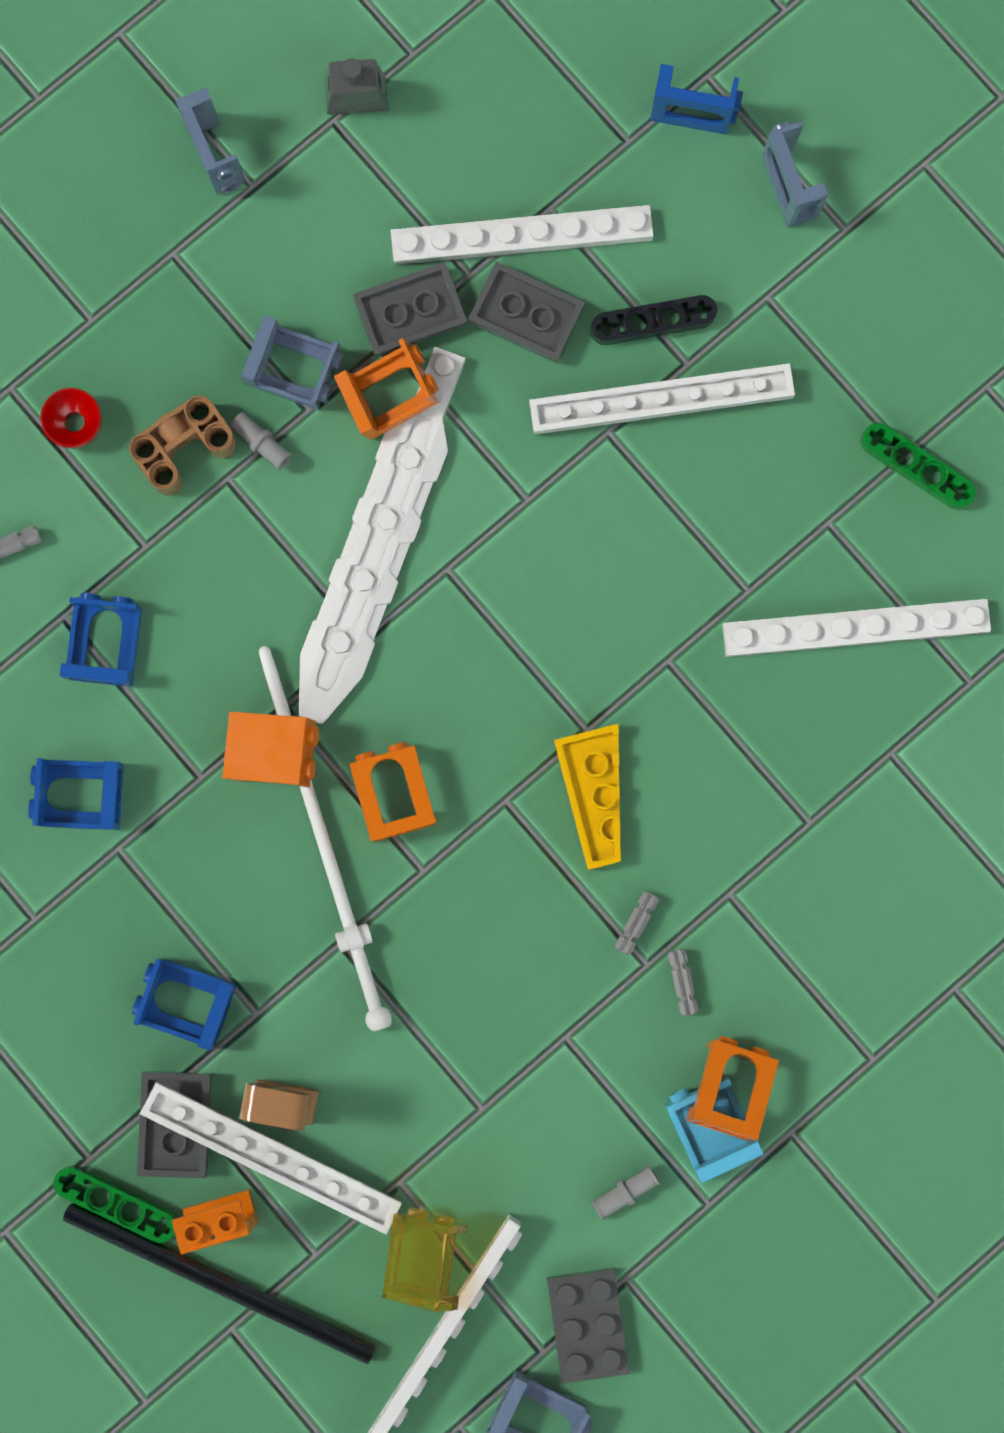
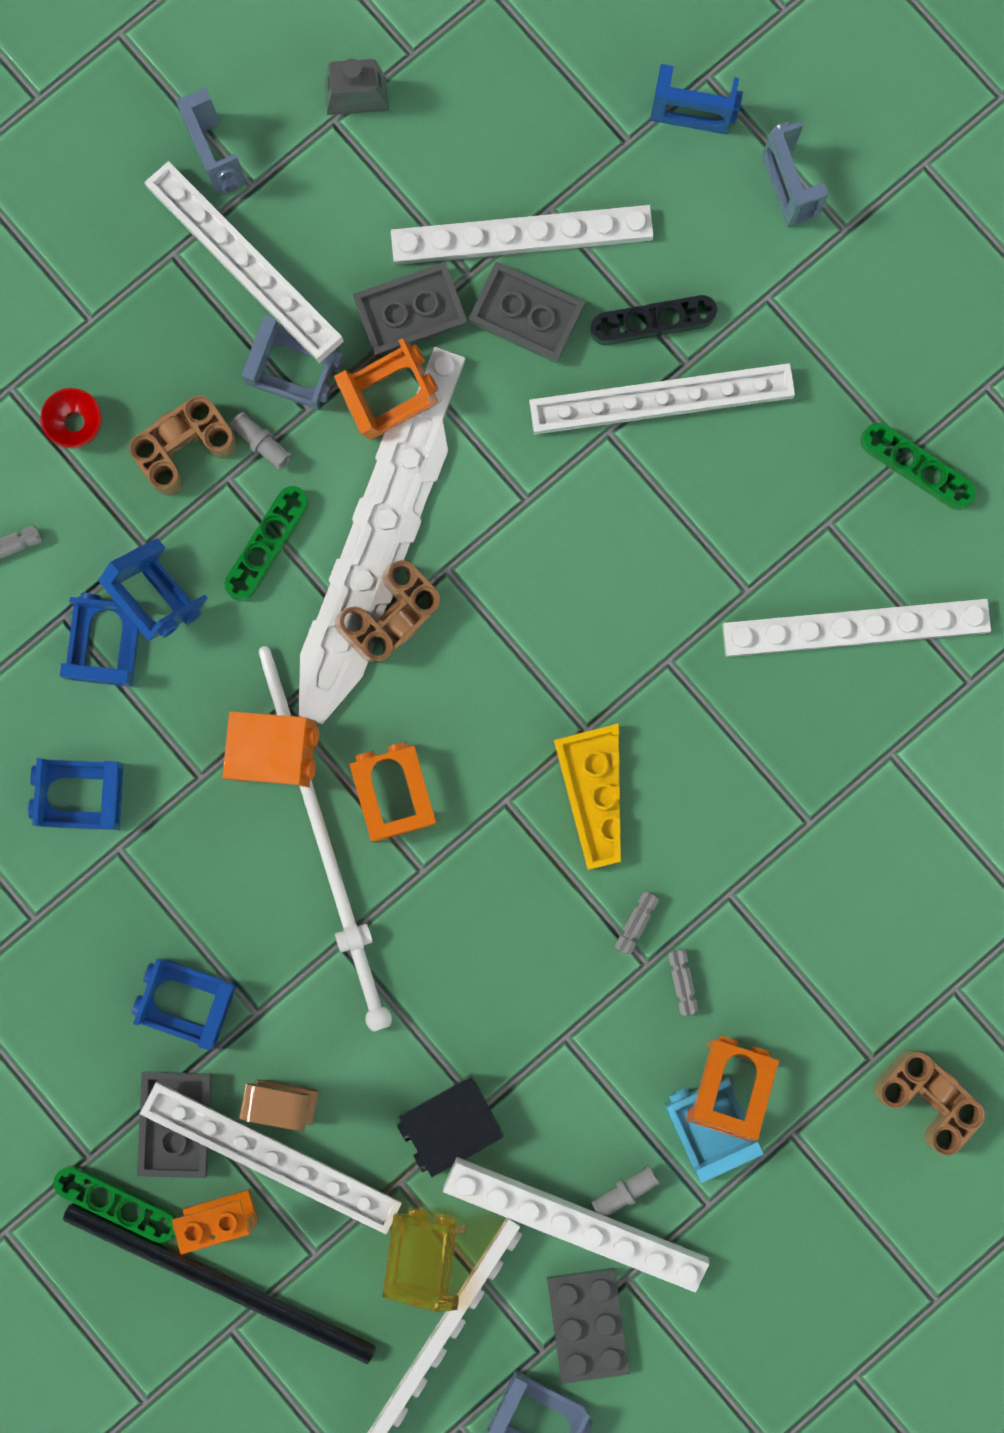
(145, 560): none -> blue panel
(244, 262): none -> white plate
(262, 541): none -> green beam
(398, 621): none -> medium nougat beam
(450, 1126): none -> black panel
(576, 1224): none -> white plate
(940, 1091): none -> medium nougat beam

